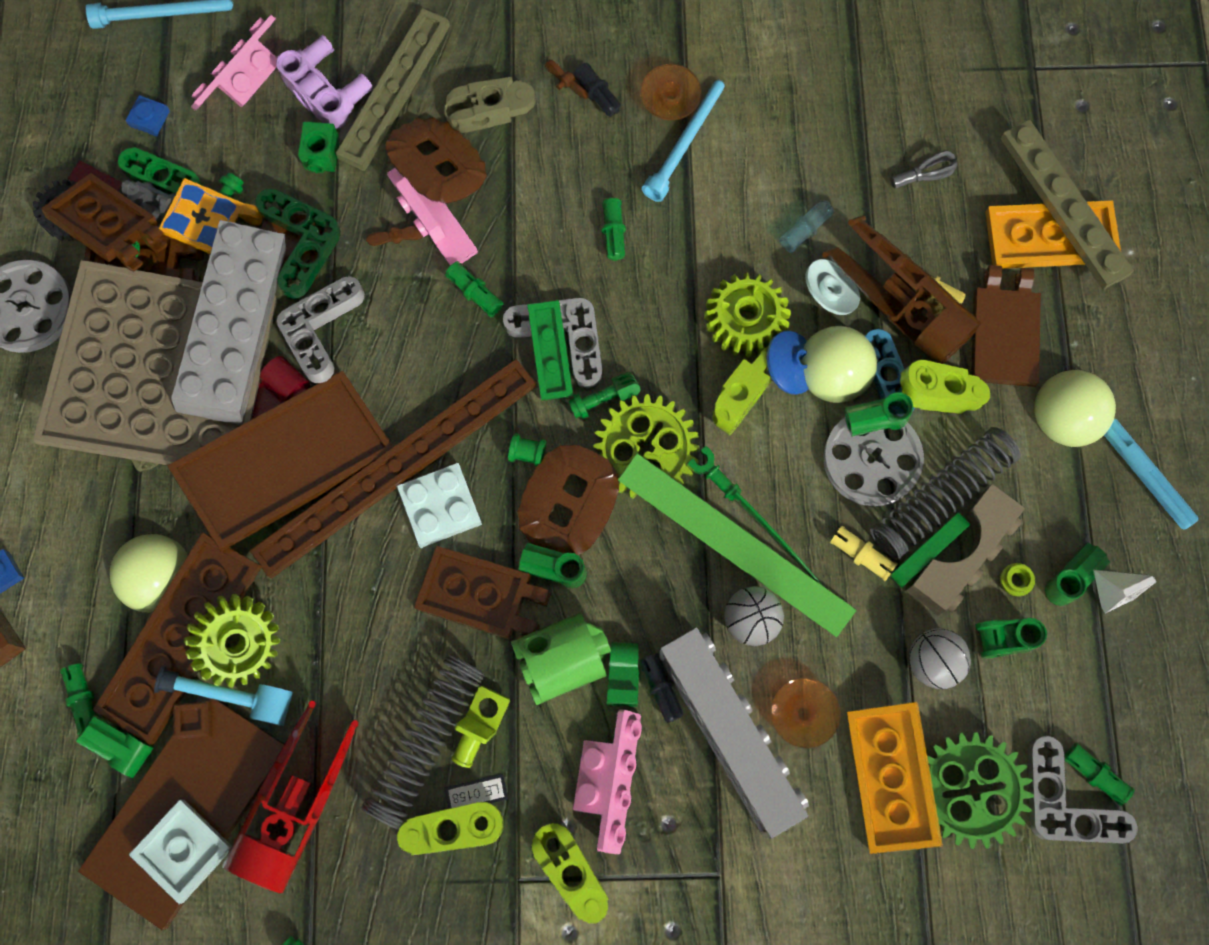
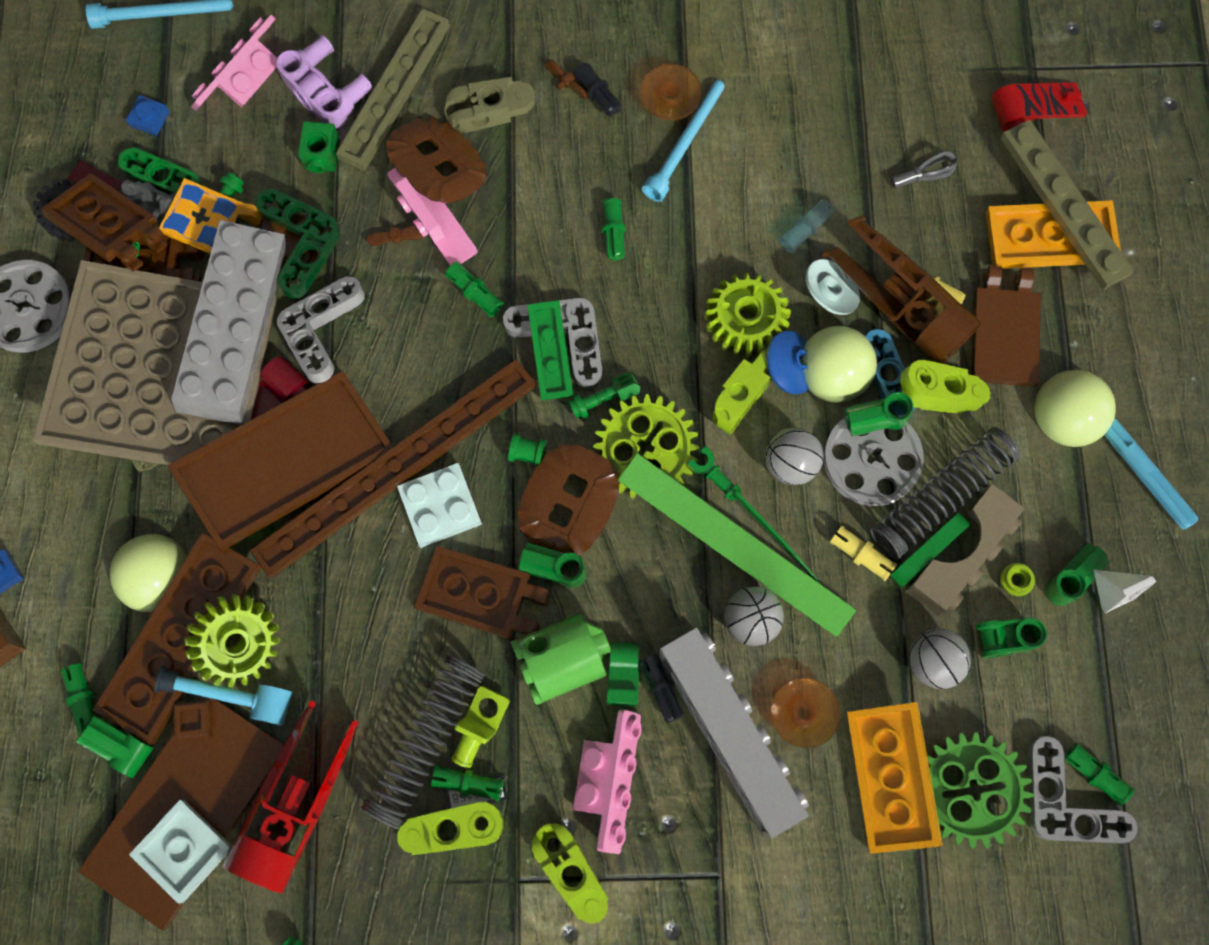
(467, 783): none -> green pin
(794, 456): none -> light grey piece
(1026, 102): none -> red door

